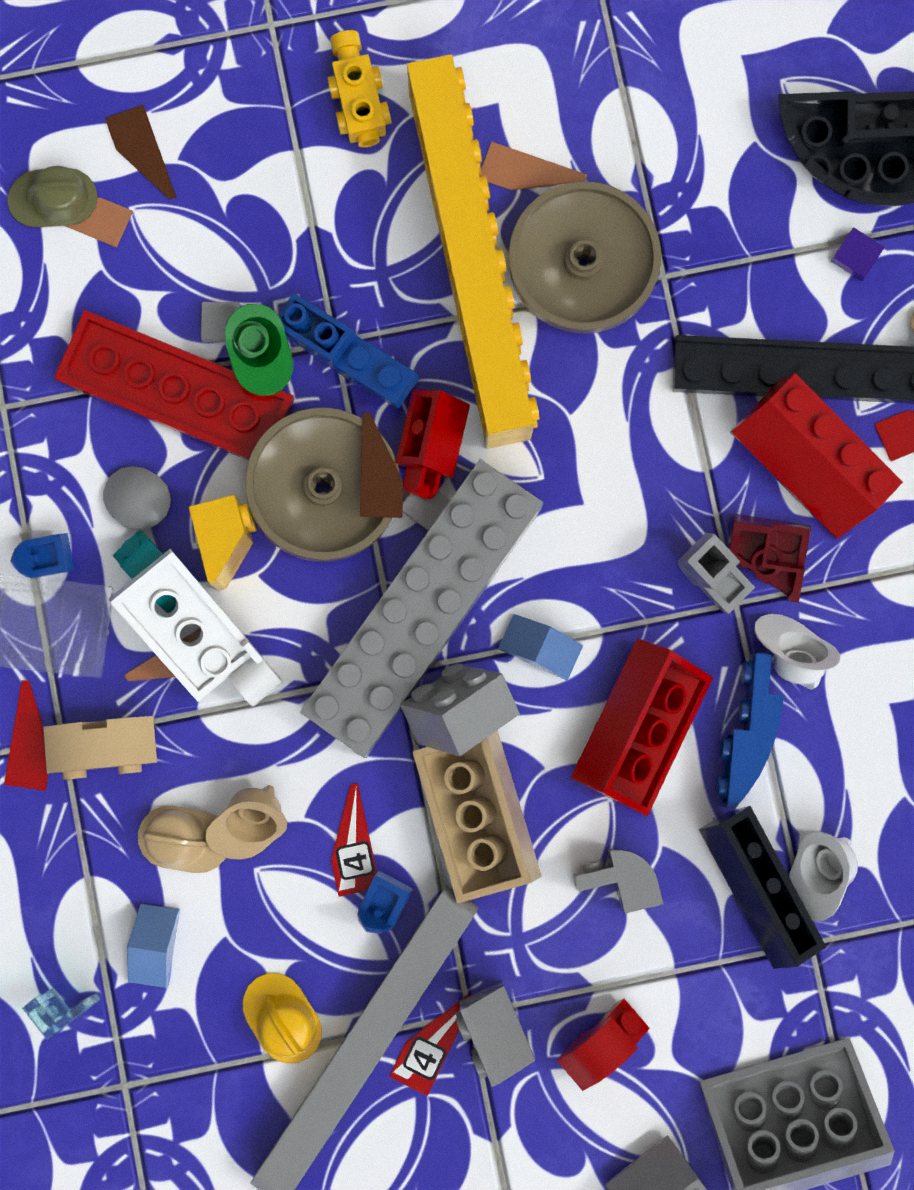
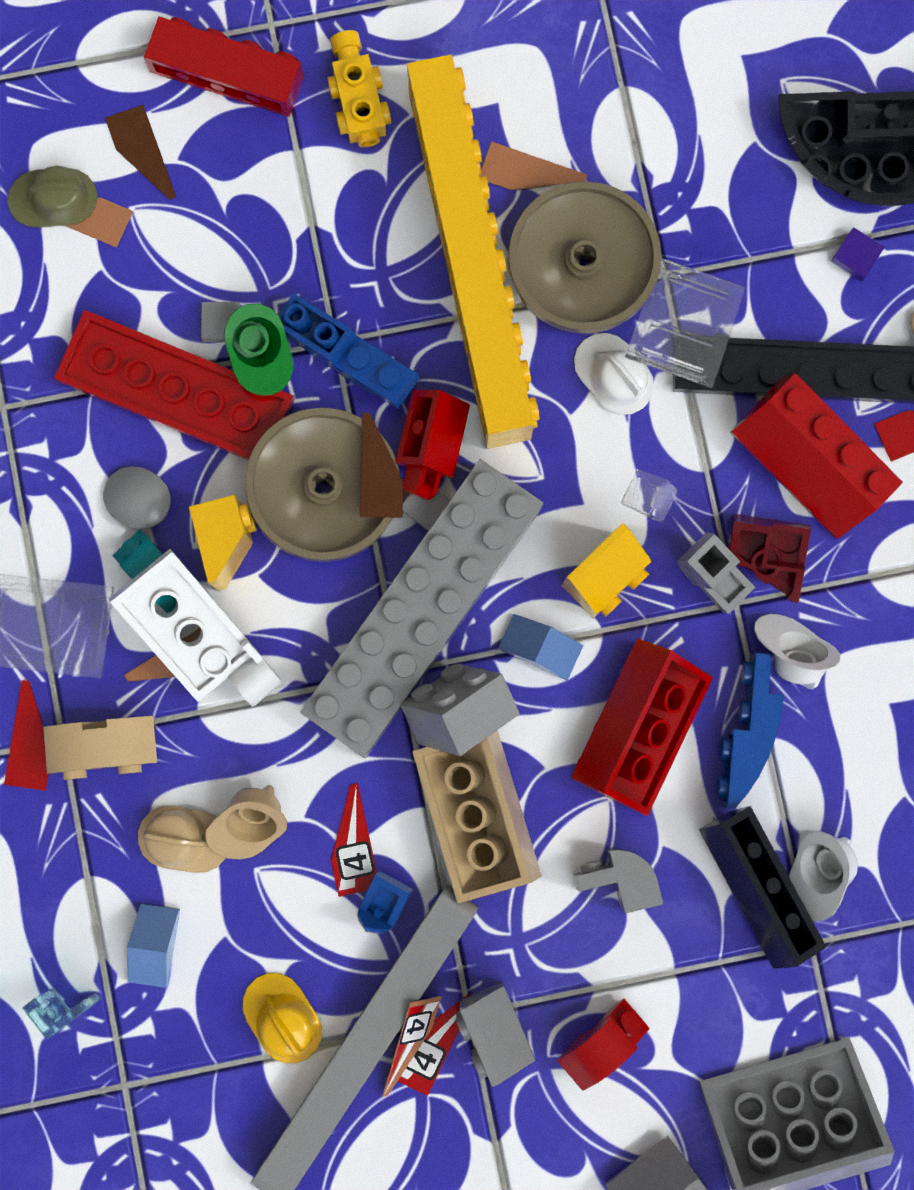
(43, 556): blue plate -> none
(224, 65): none -> red brick
(415, 1029): none -> sticker
(607, 572): none -> yellow slope
(614, 380): none -> white piece
(649, 495): none -> clear slope
(686, 323): none -> clear piece

